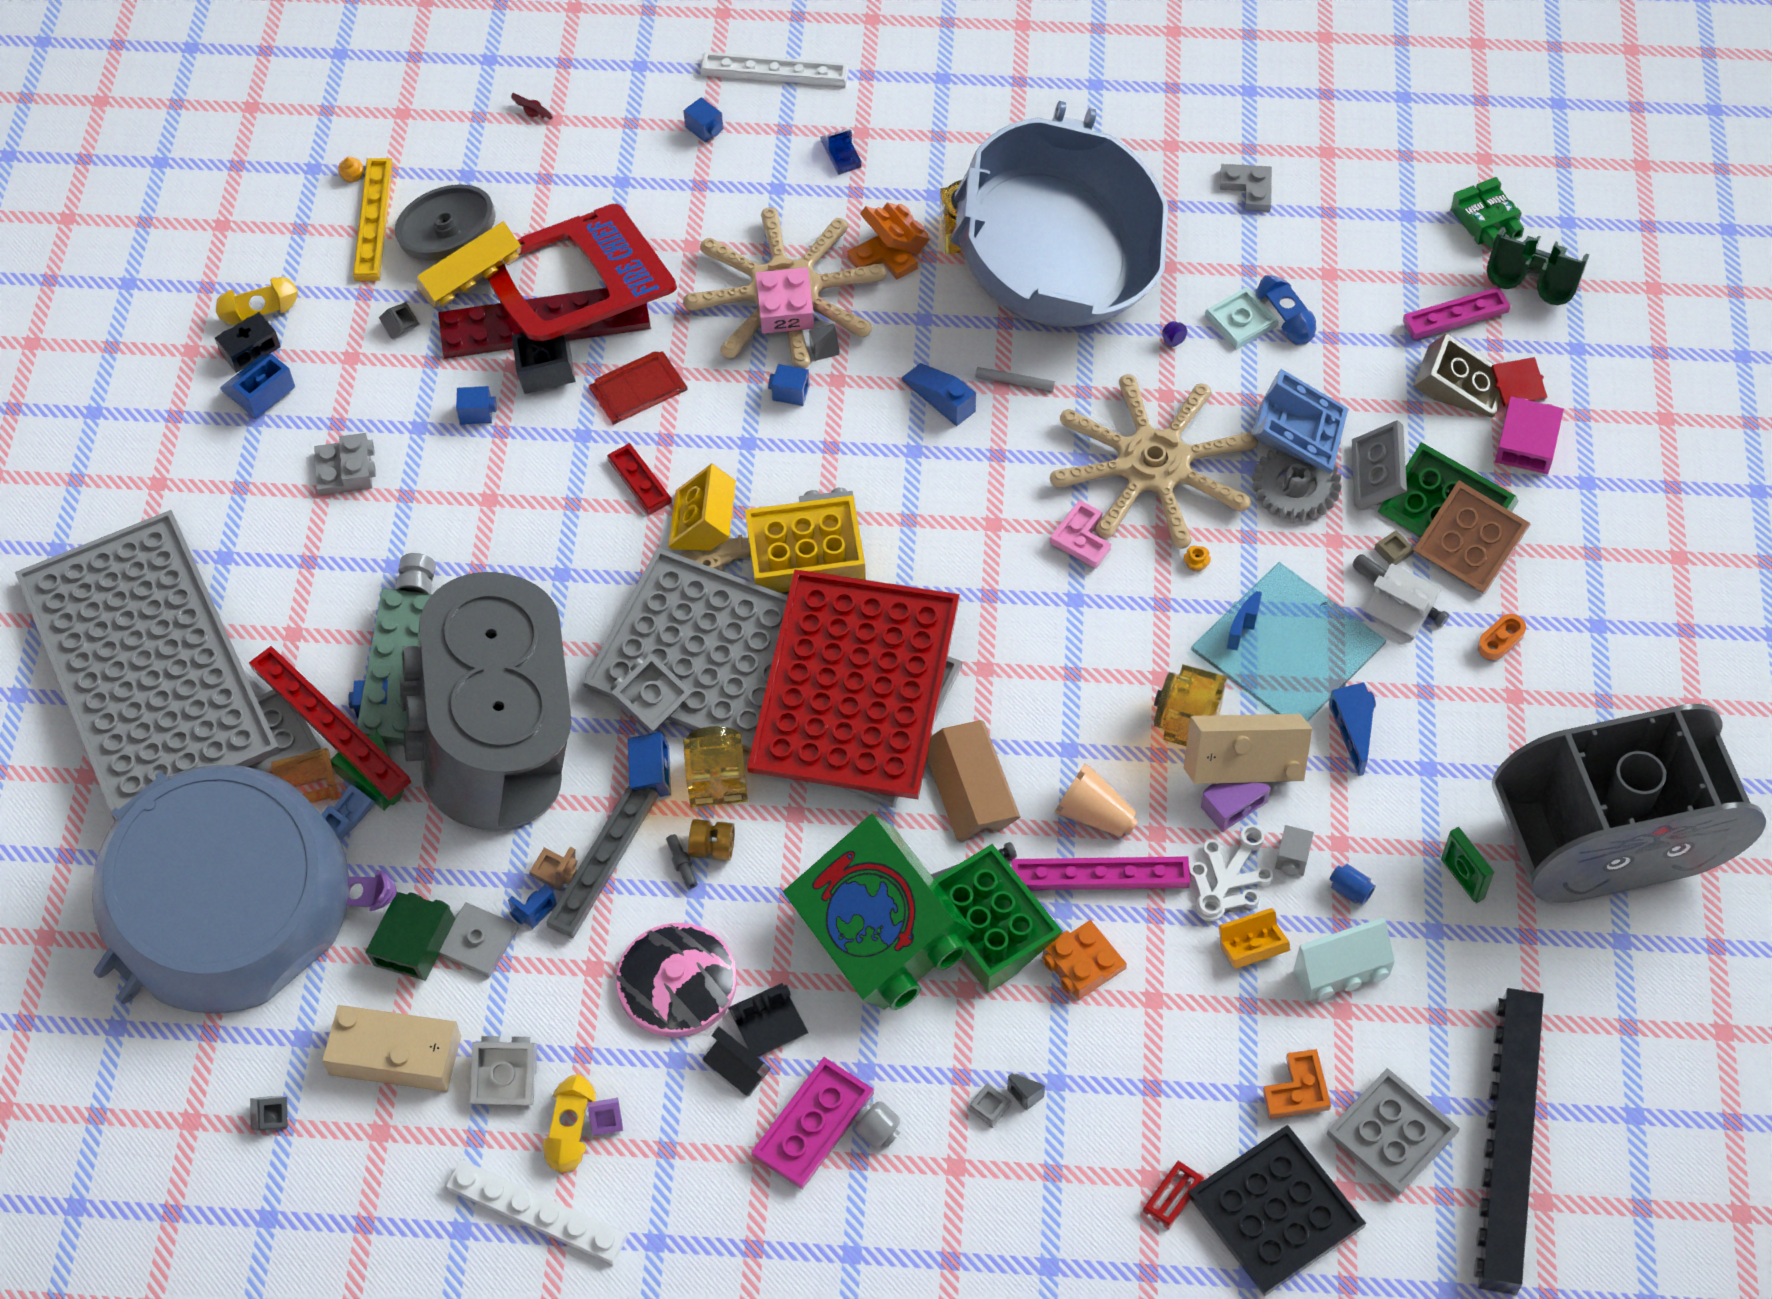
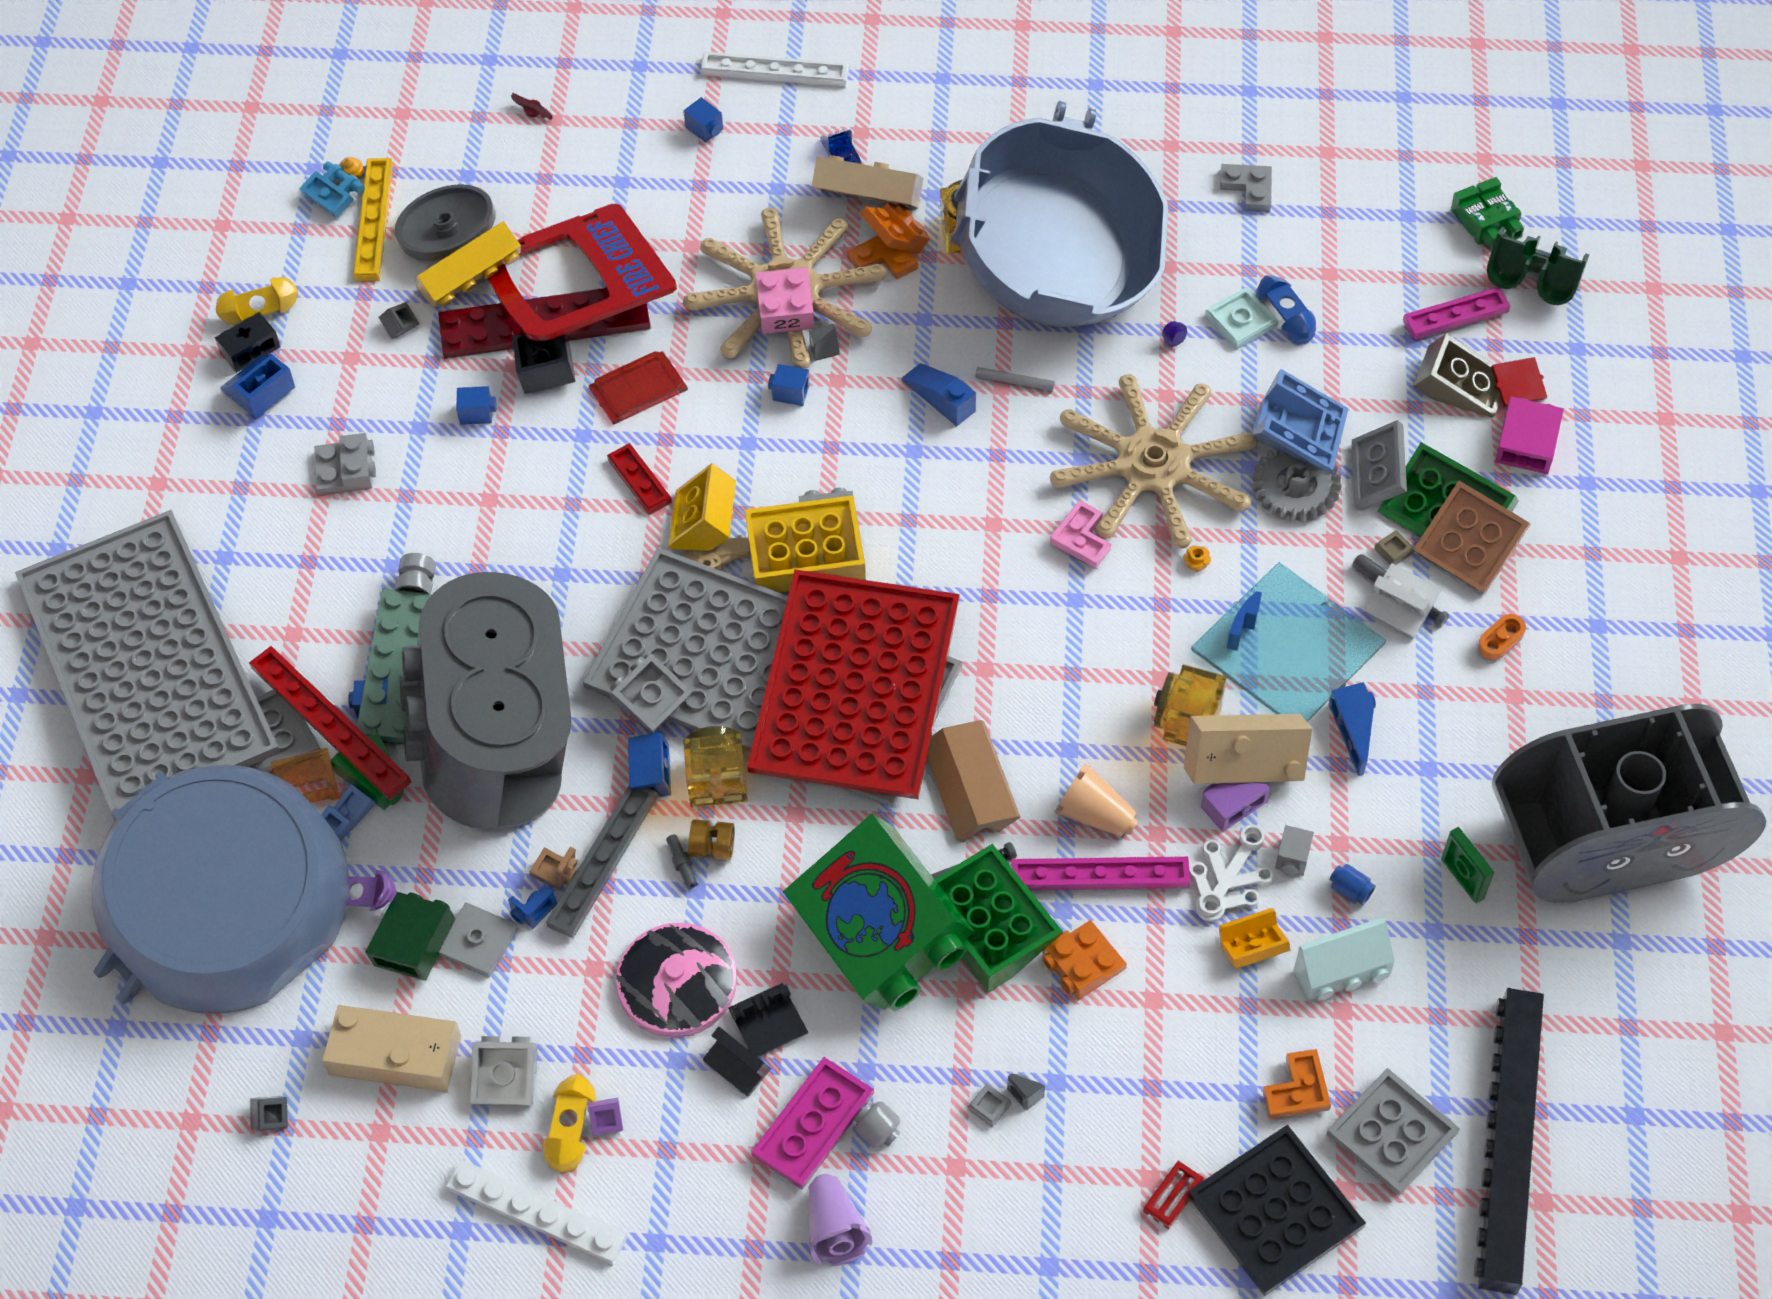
(327, 194): none -> dark azure plate
(835, 1224): none -> lavender cone
(867, 181): none -> tan brick

